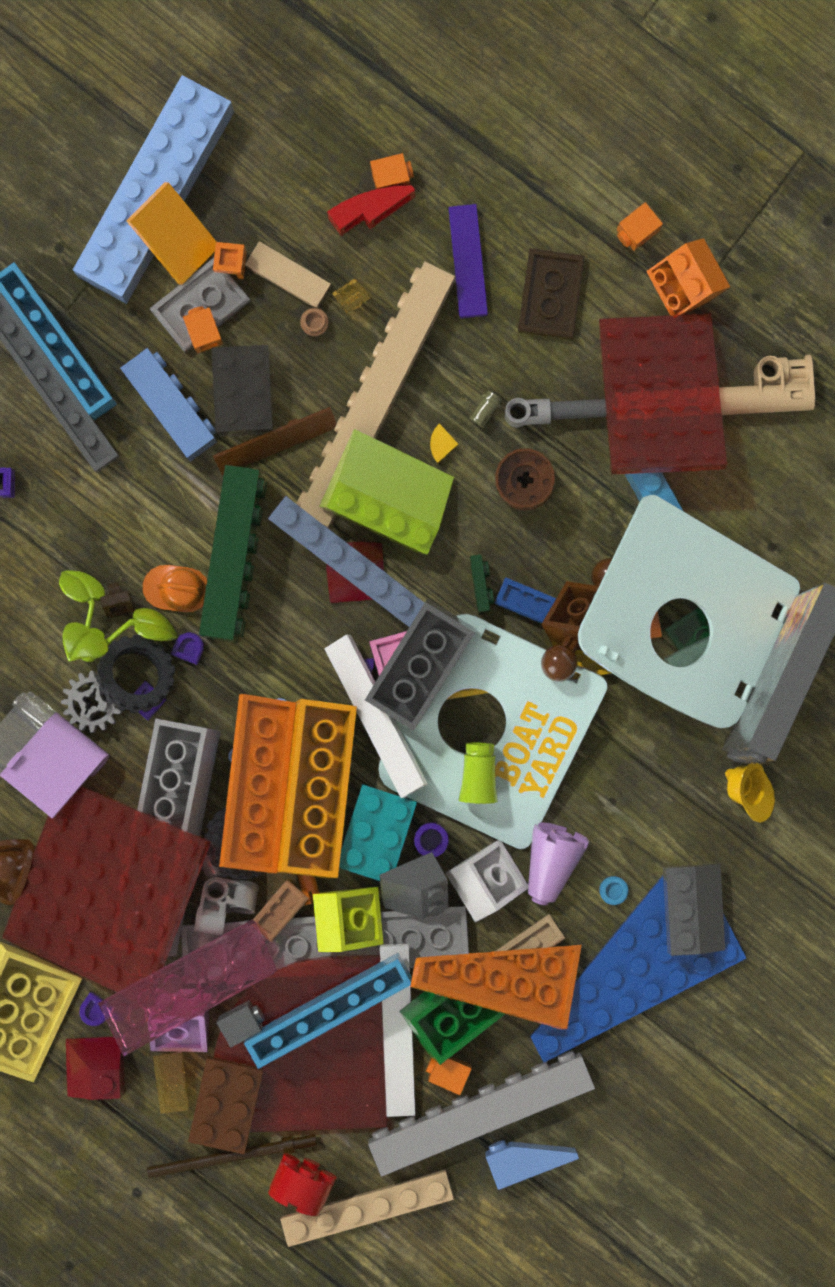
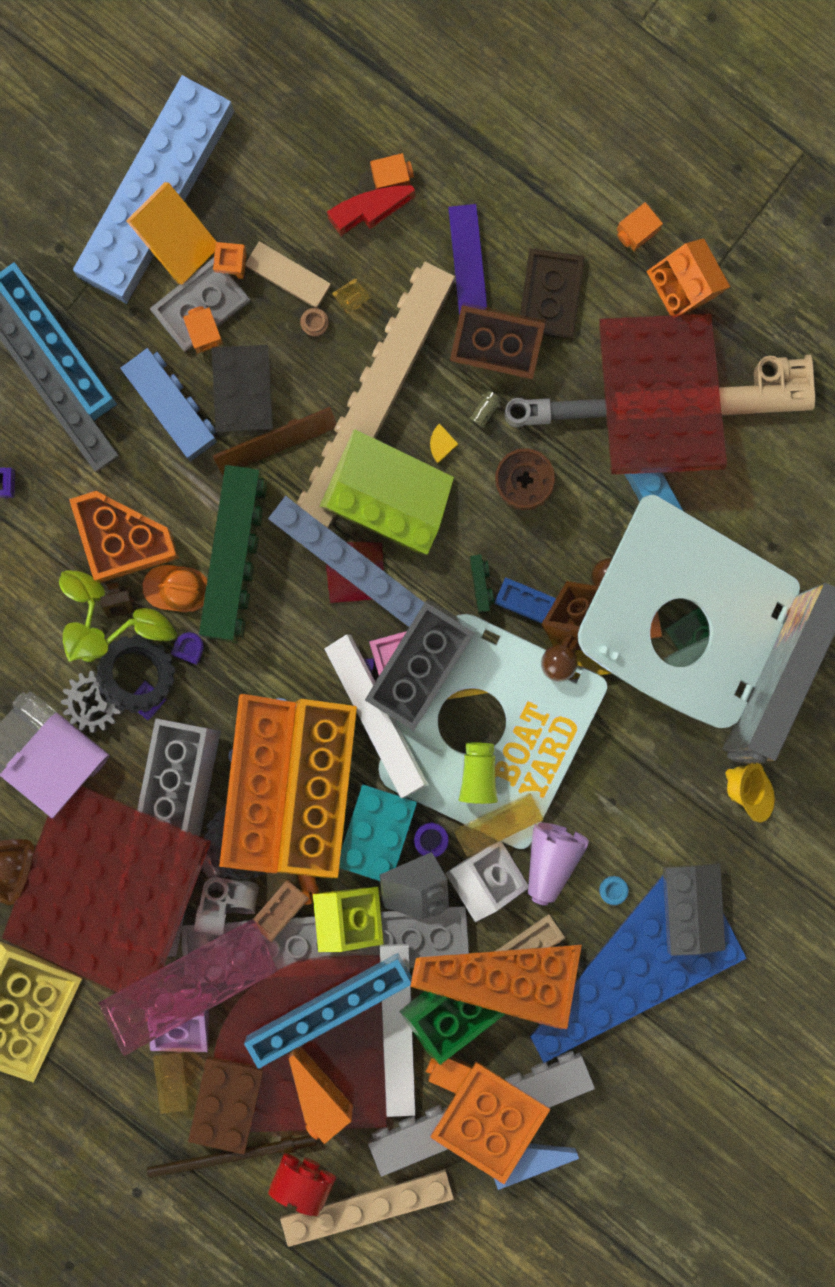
(90, 1010): dark purple tile -> none
(94, 1068): dark red slope -> none
(119, 538): none -> orange brick
(241, 1023): dark grey brick -> none
(321, 1102): none -> orange slope
(490, 1122): none -> orange plate
(497, 340): none -> reddish brown brick
(498, 824): none -> clear yellow plate

